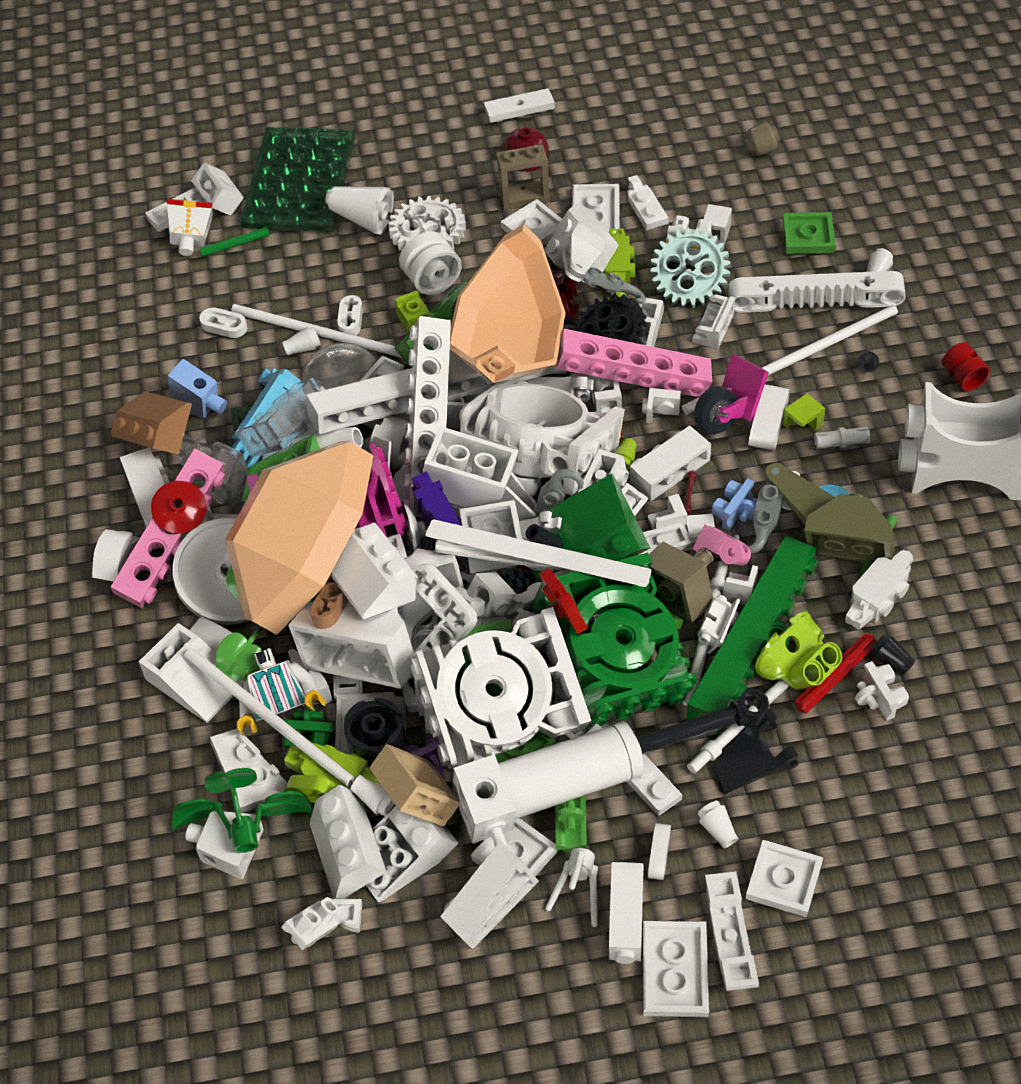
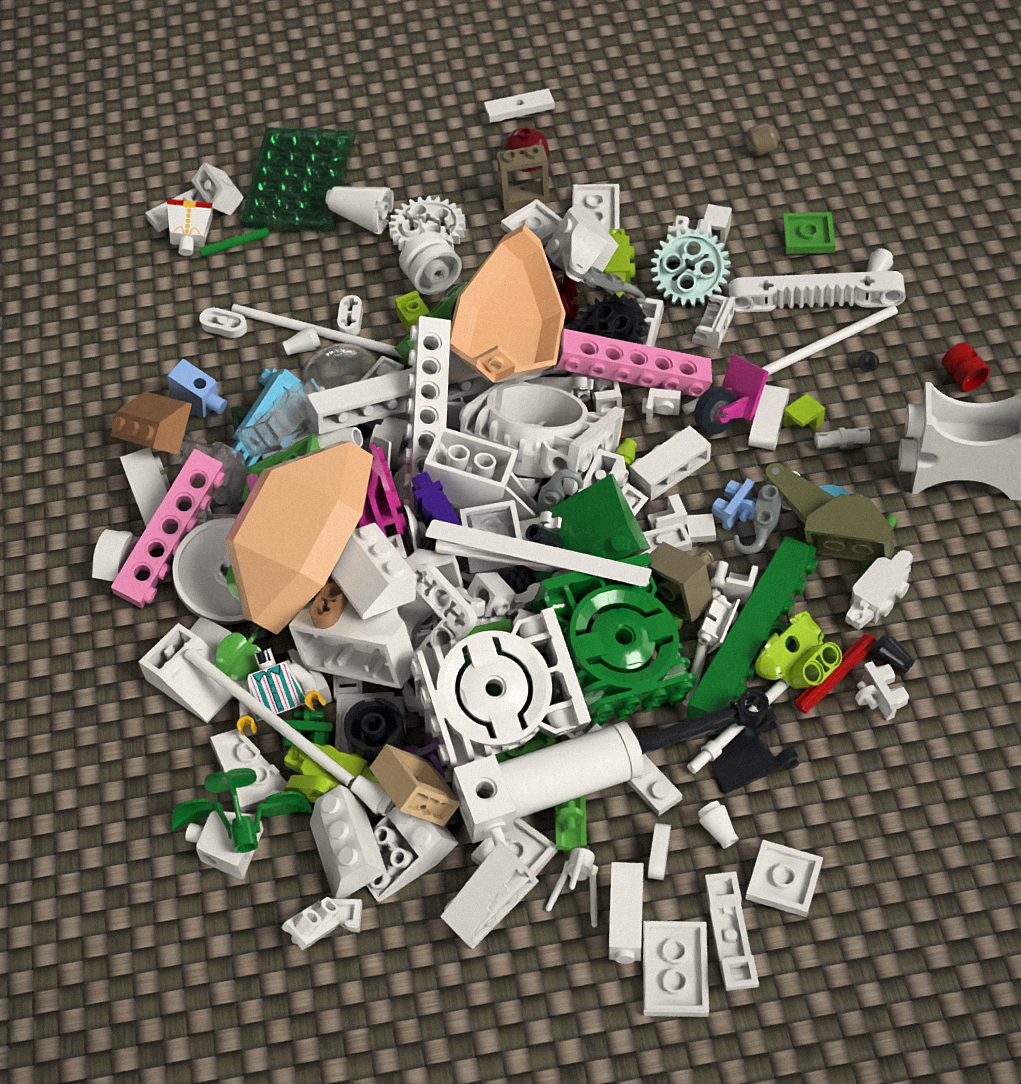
(178, 519): red dish -> none
(563, 603): red plate -> none
(645, 204): white hinge -> none
(691, 476): dark red hinge -> none
(730, 549): bright pink leg -> none

